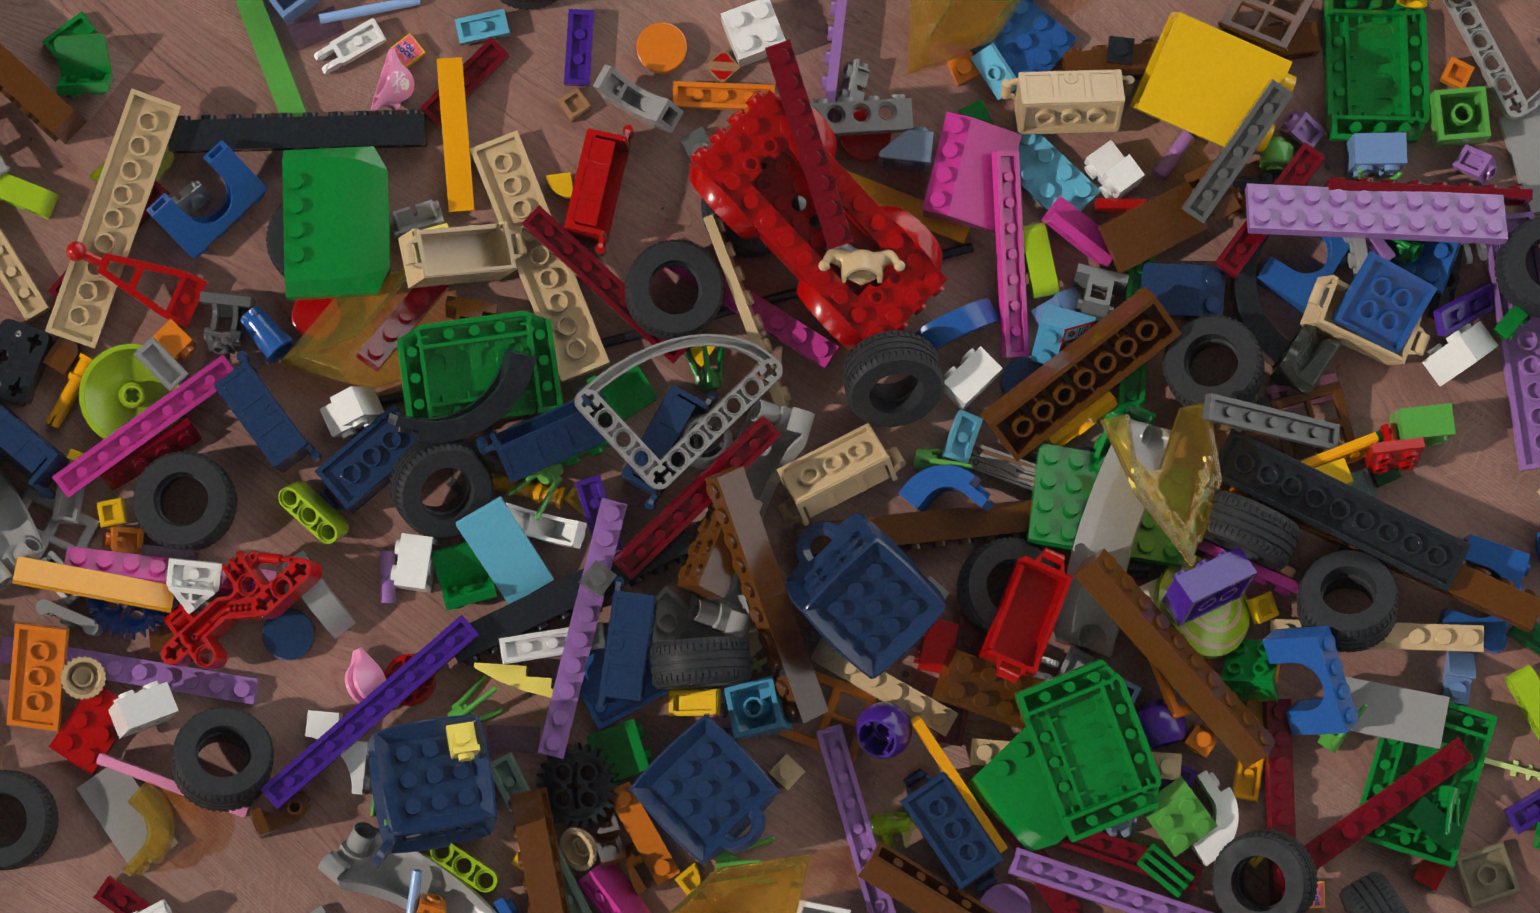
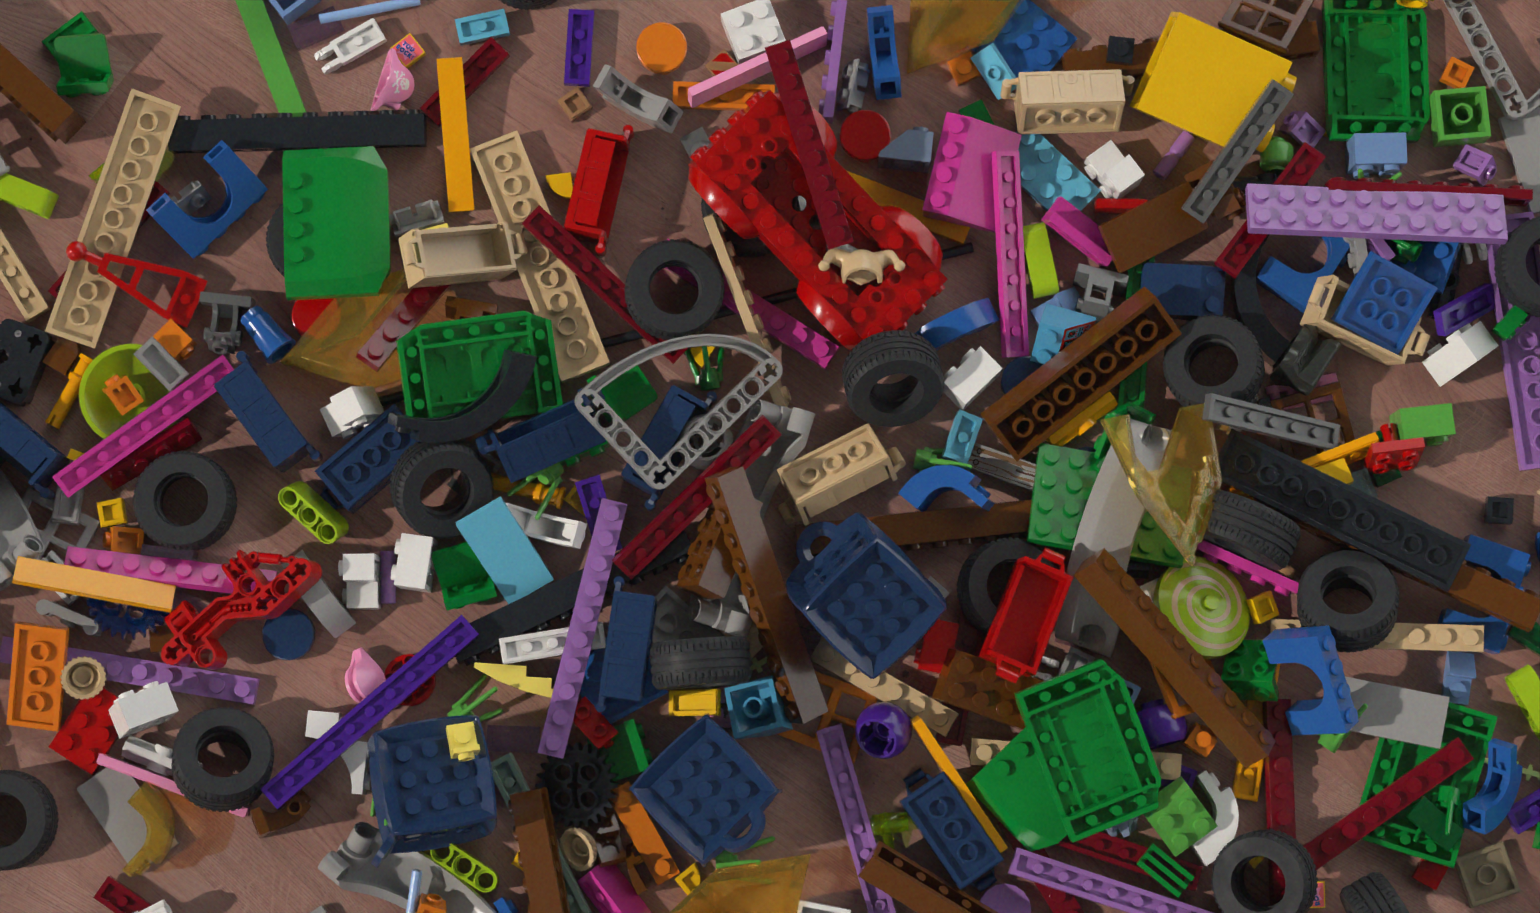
(122, 393): none -> orange bracket
(155, 757): none -> white piece
(193, 581): white slope -> none
(362, 580): none -> white brick
(594, 724): none -> red hinge
(597, 578): flat silver brick -> none
(752, 69): none -> bright pink tile
(787, 772): tan plate -> none
(883, 52): none -> blue arch
(899, 105): light grey brick -> none
(1208, 585): dark purple brick -> none
(1499, 510): none -> black plate
(1499, 790): none -> blue arch

